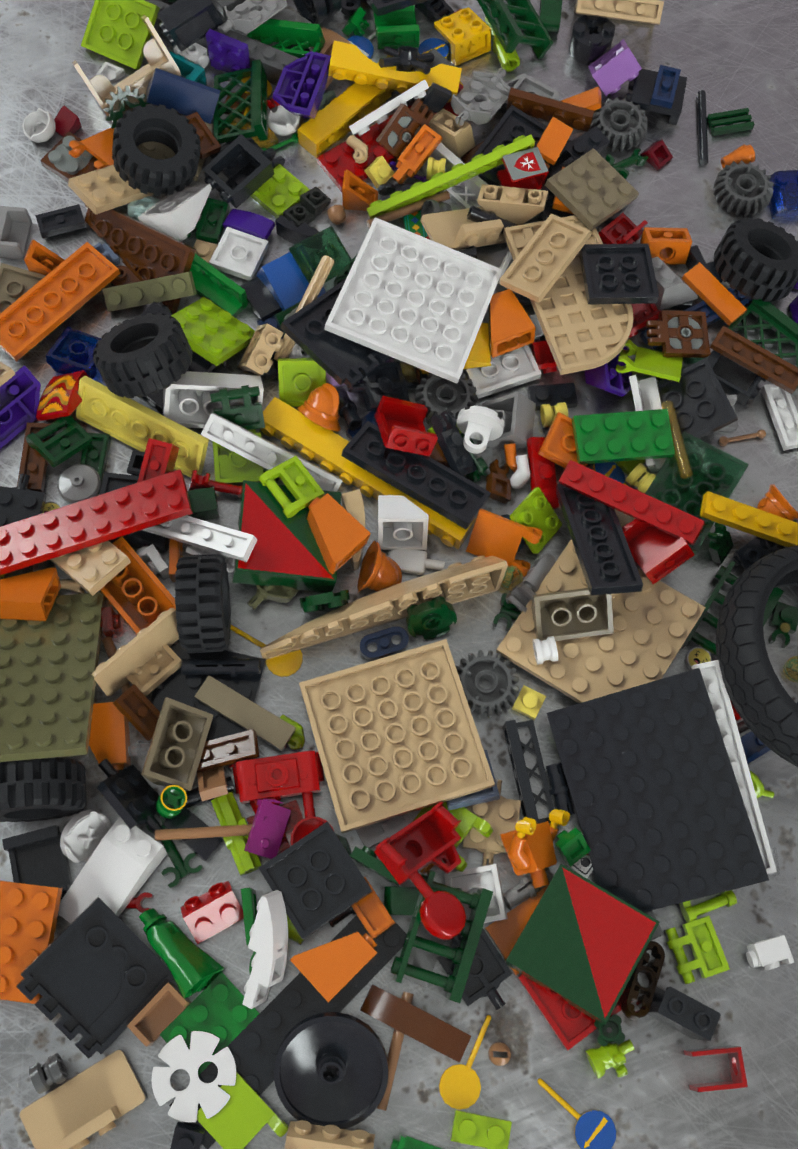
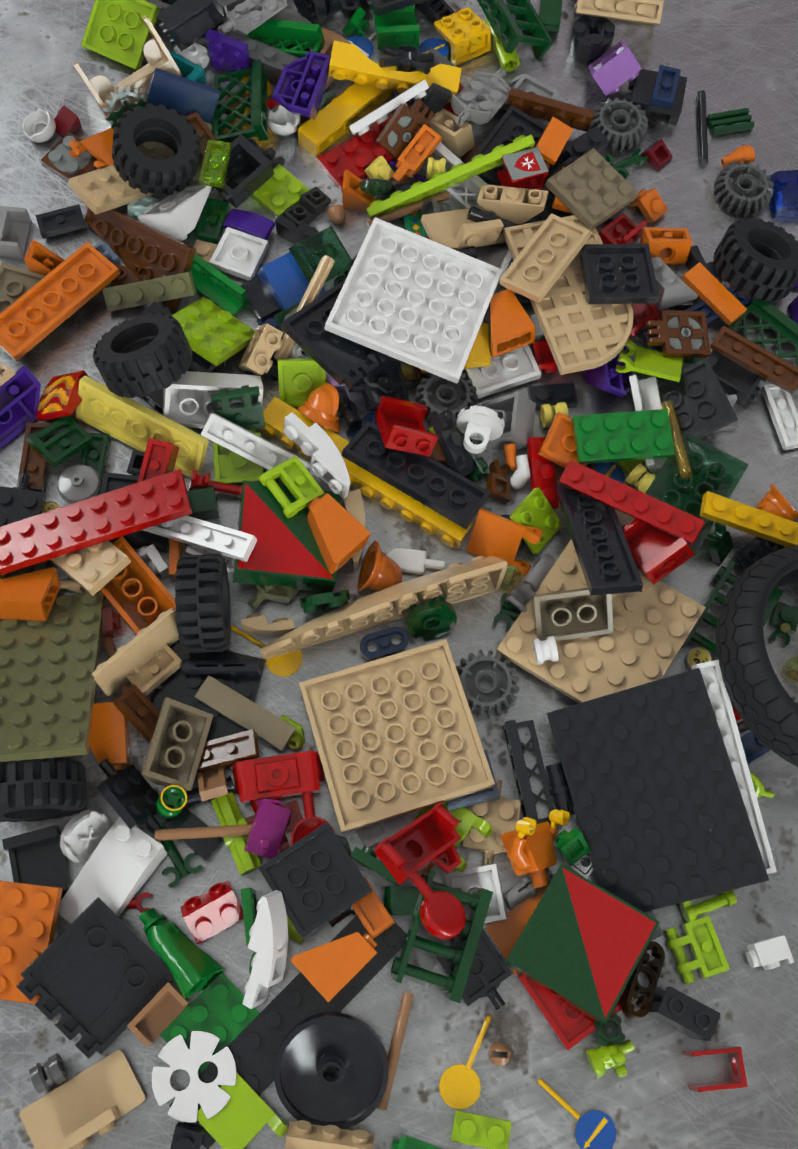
(73, 353): clear blue slope -> none
(111, 71): white tile -> none
(215, 163): none -> clear neon green plate
(258, 625): none -> tan slope
(294, 139): green hinge -> none
(326, 458): none -> white slope
(360, 149): tan arm -> none
(375, 187): none -> clear green tile
(401, 524): white slope -> none
(415, 1023): reddish brown slope -> none
(528, 702): light yellow plate -> none
(589, 99): orange tile -> none
(650, 204): none -> orange bracket
(723, 441): medium nougat hinge -> none

